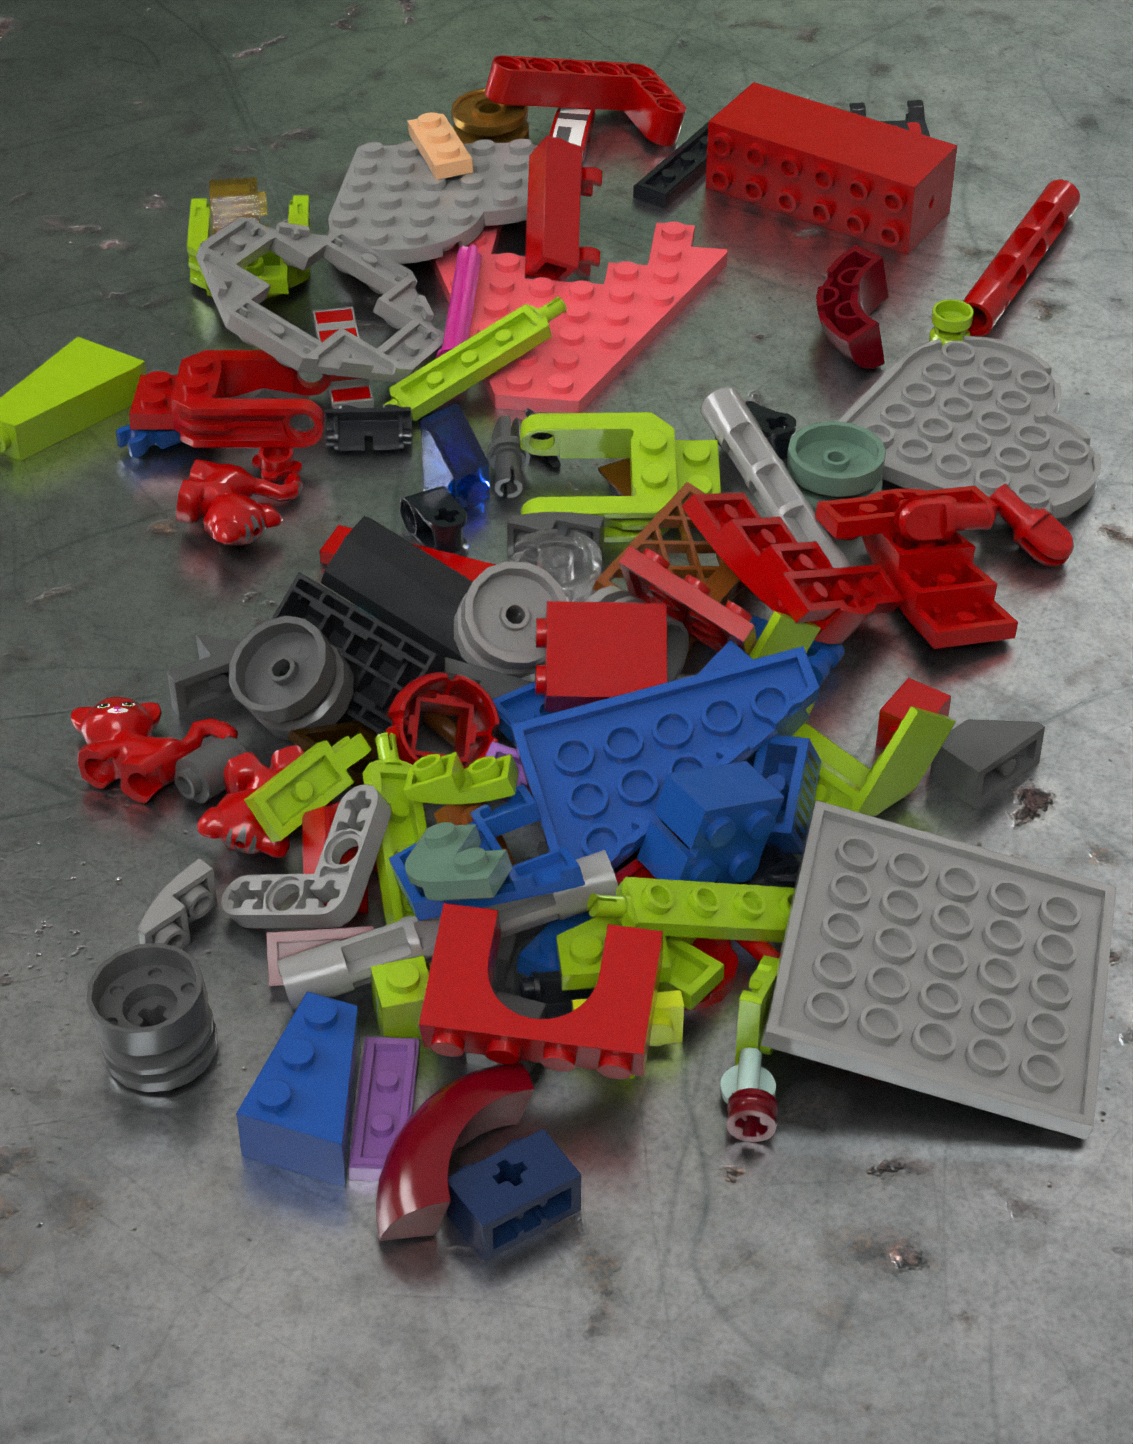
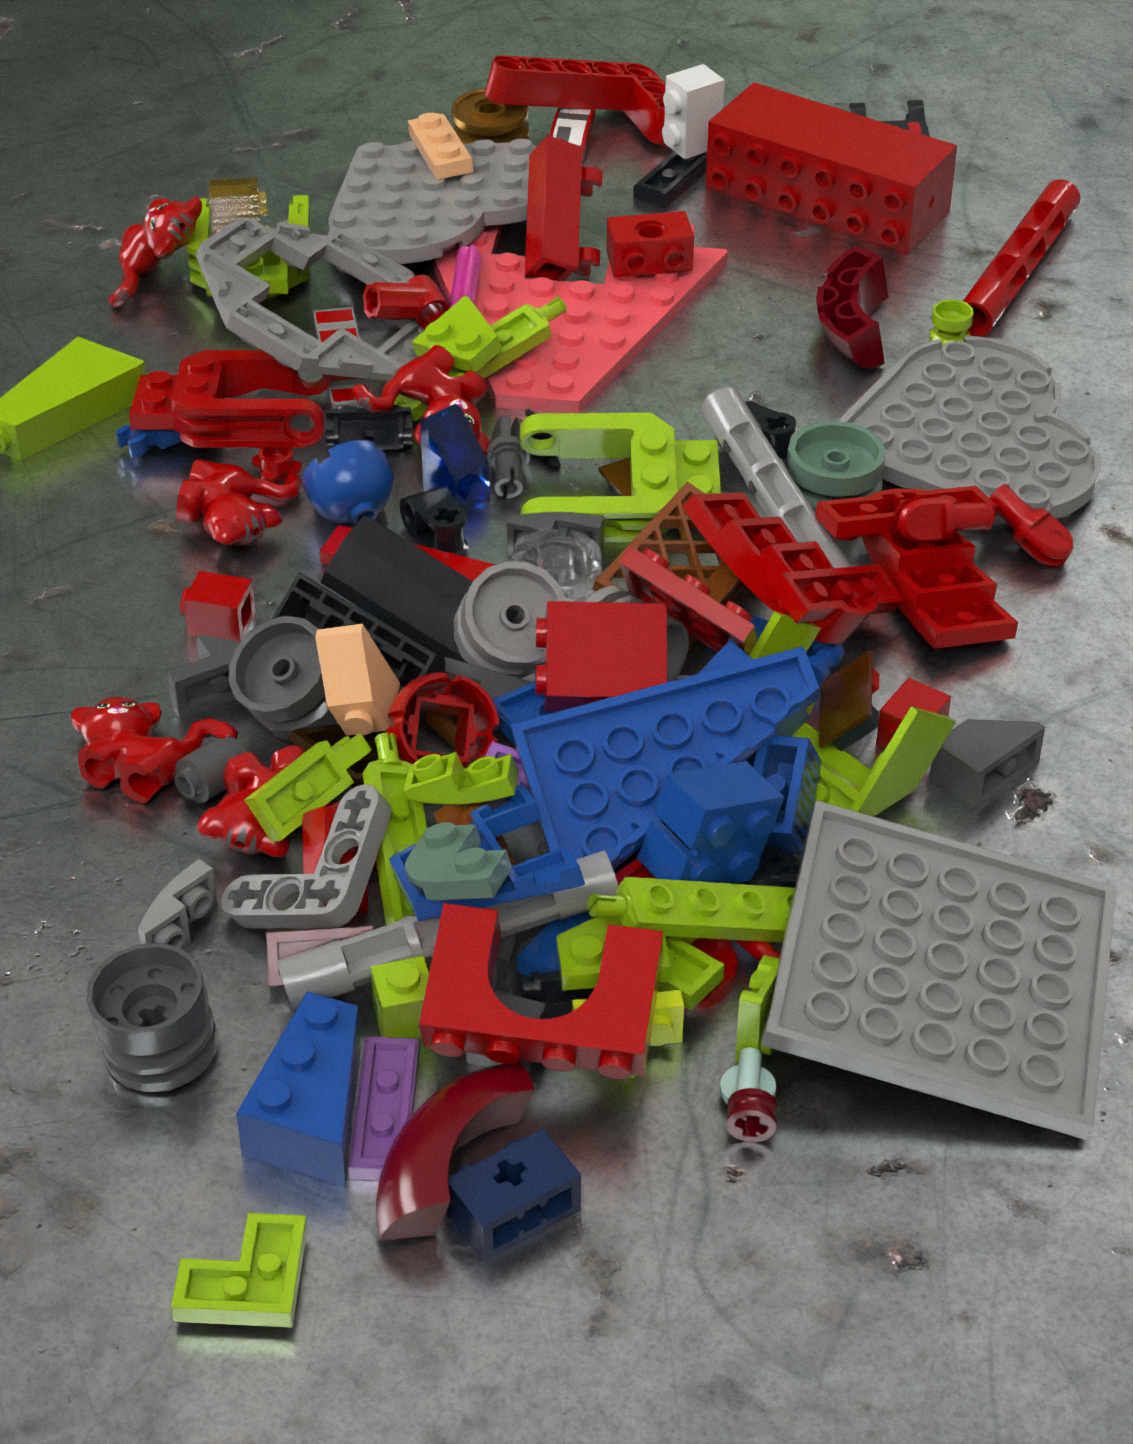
(163, 231): none -> red animal
(218, 606): none -> red brick
(250, 1291): none -> lime plate
(350, 482): none -> blue cylinder
(356, 679): none -> light nougat slope
(414, 300): none -> red piece
(429, 382): none -> red animal
(463, 334): none -> lime wing
(650, 244): none -> red brick
(689, 104): none -> white brick
(847, 703): none -> reddish brown piece

